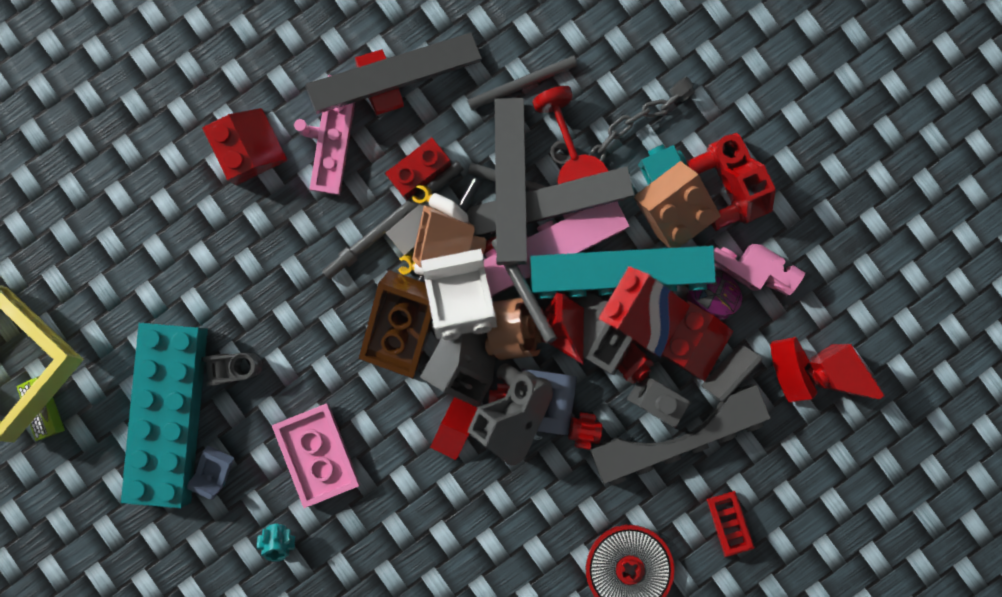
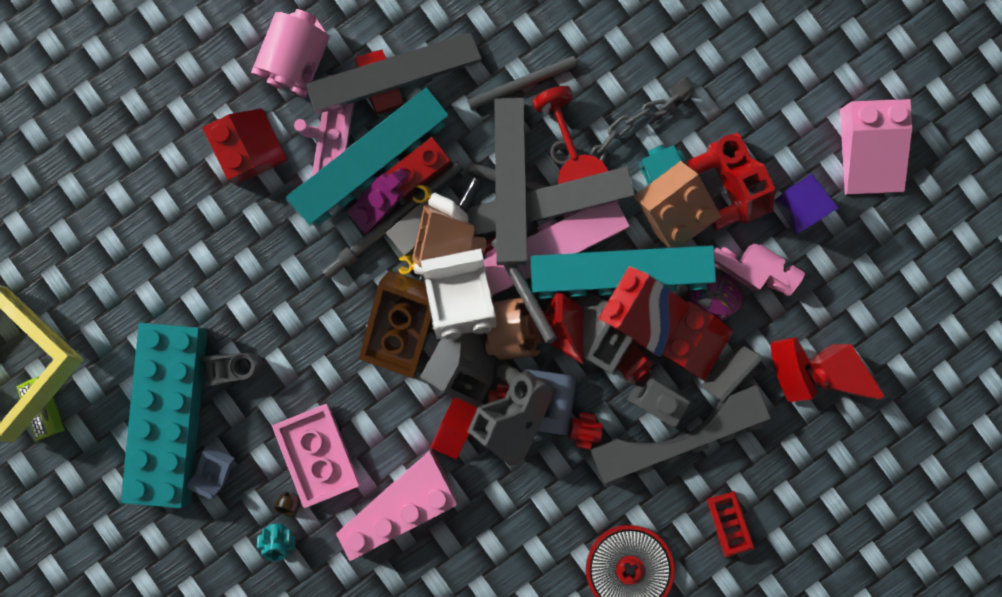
(287, 504): none -> dark brown hinge
(291, 51): none -> bright pink cylinder
(367, 157): none -> teal brick
(378, 200): none -> magenta hinge
(406, 503): none -> bright pink wedge
(805, 204): none -> dark purple piece
(876, 145): none -> bright pink slope

